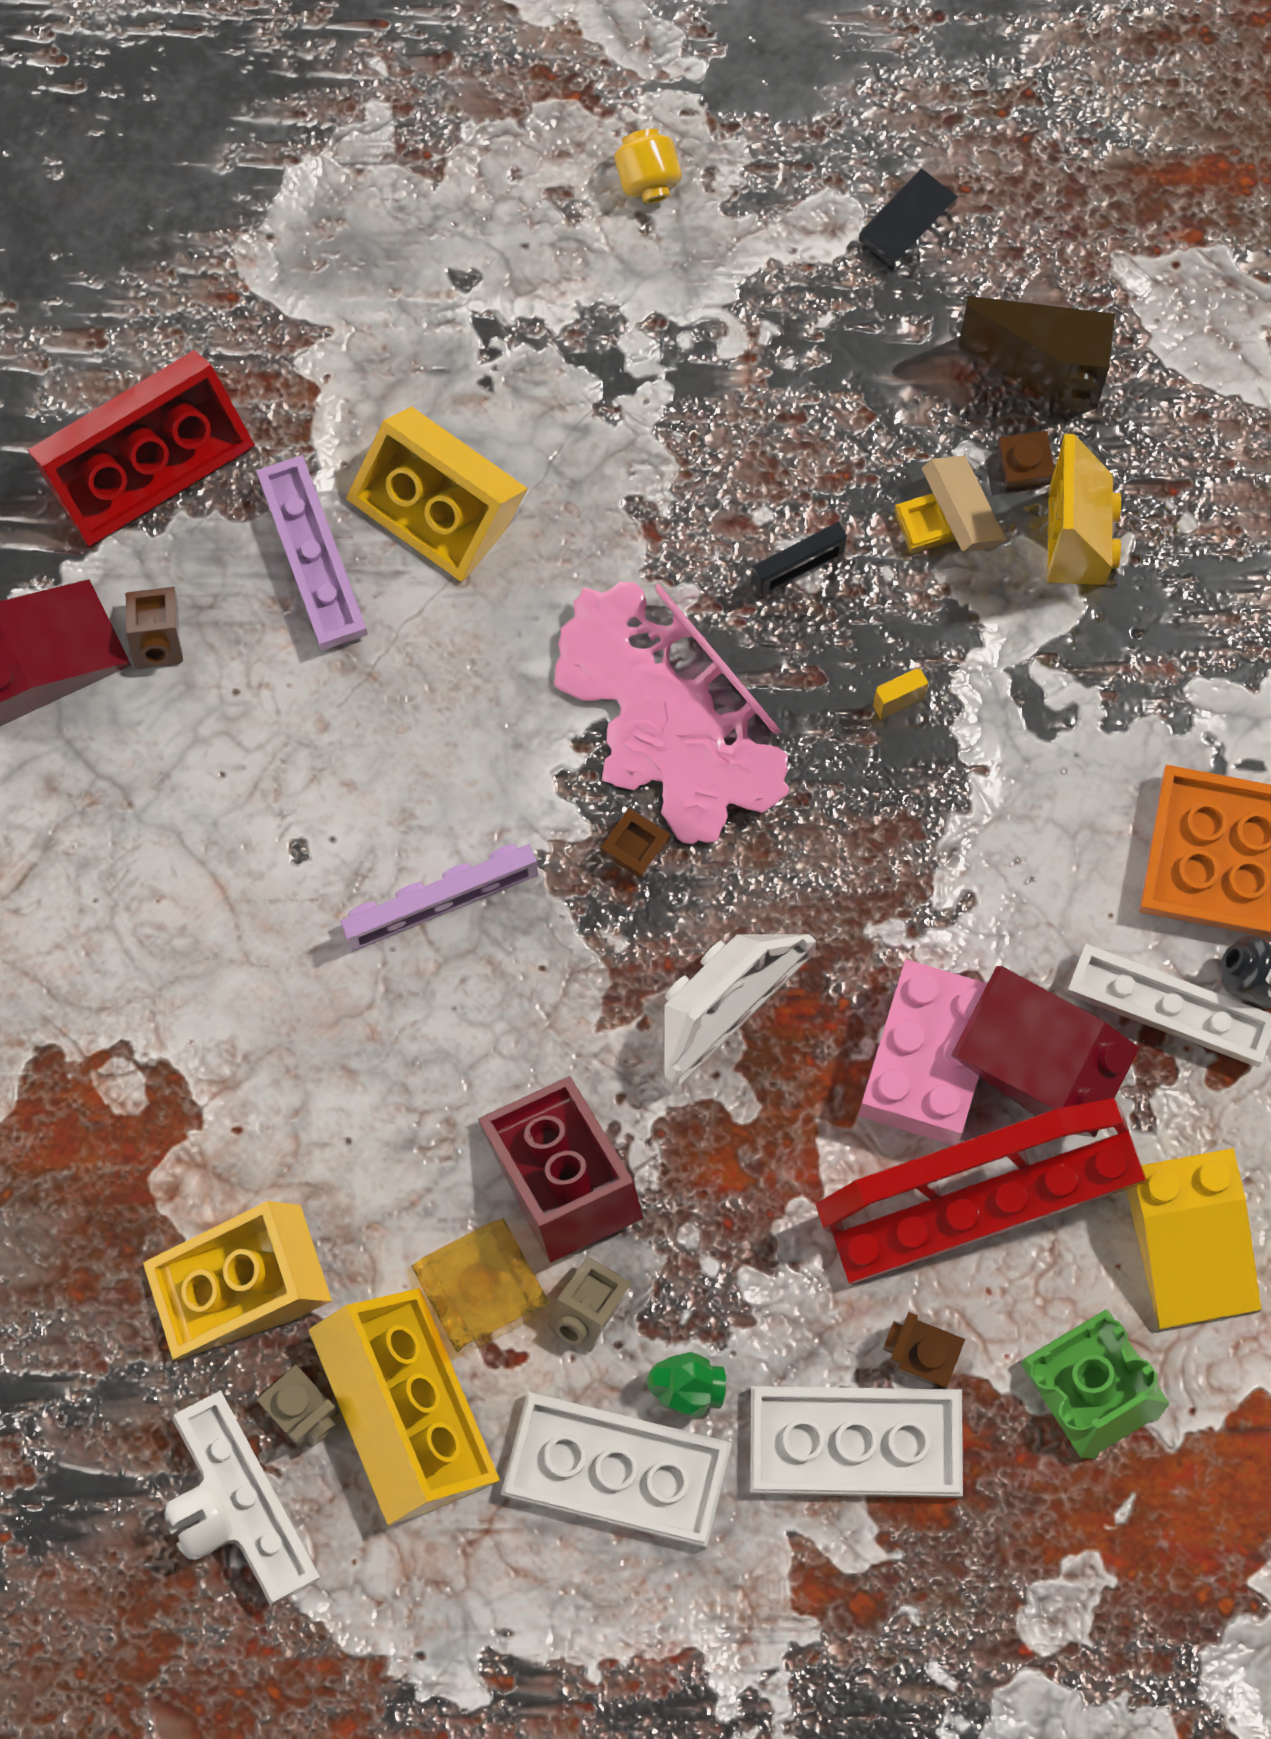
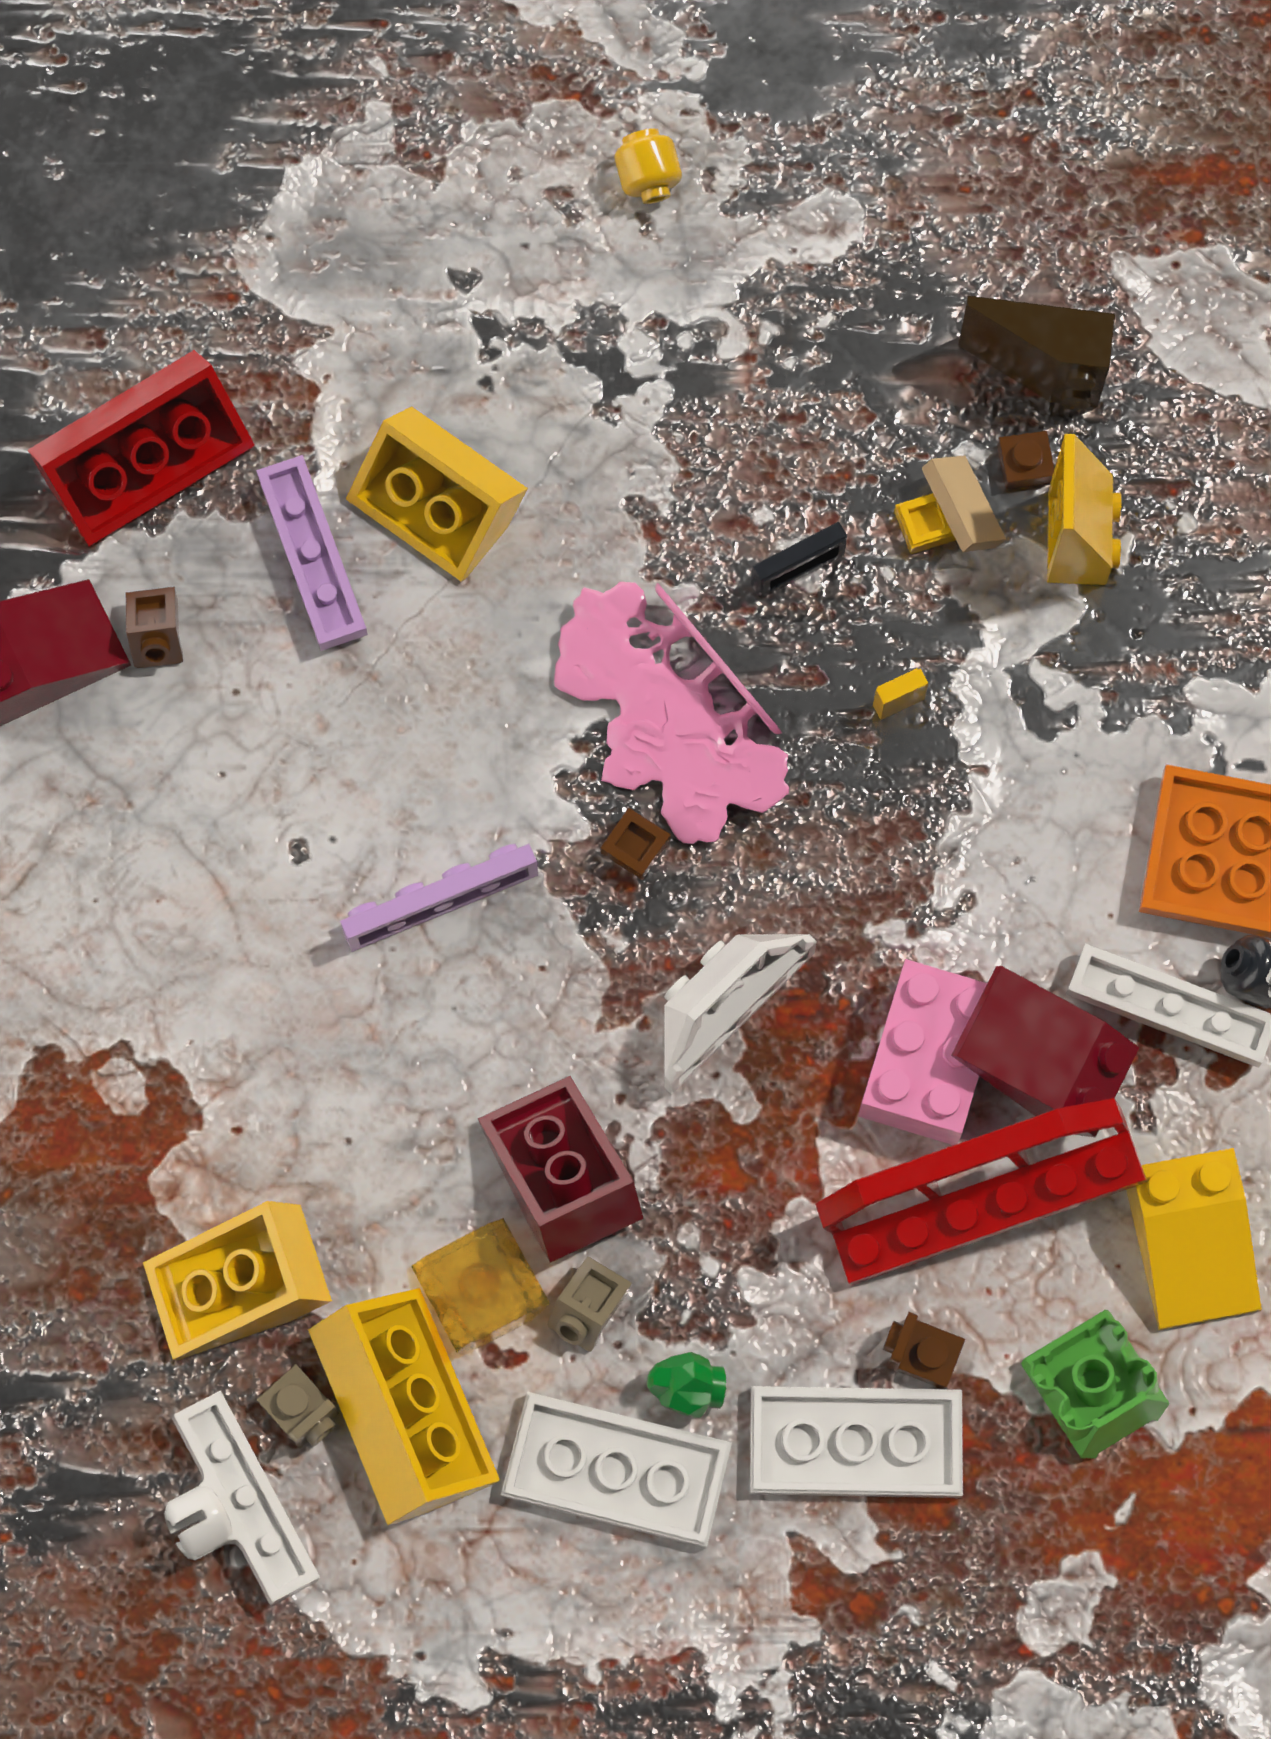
(908, 218): black tile -> none

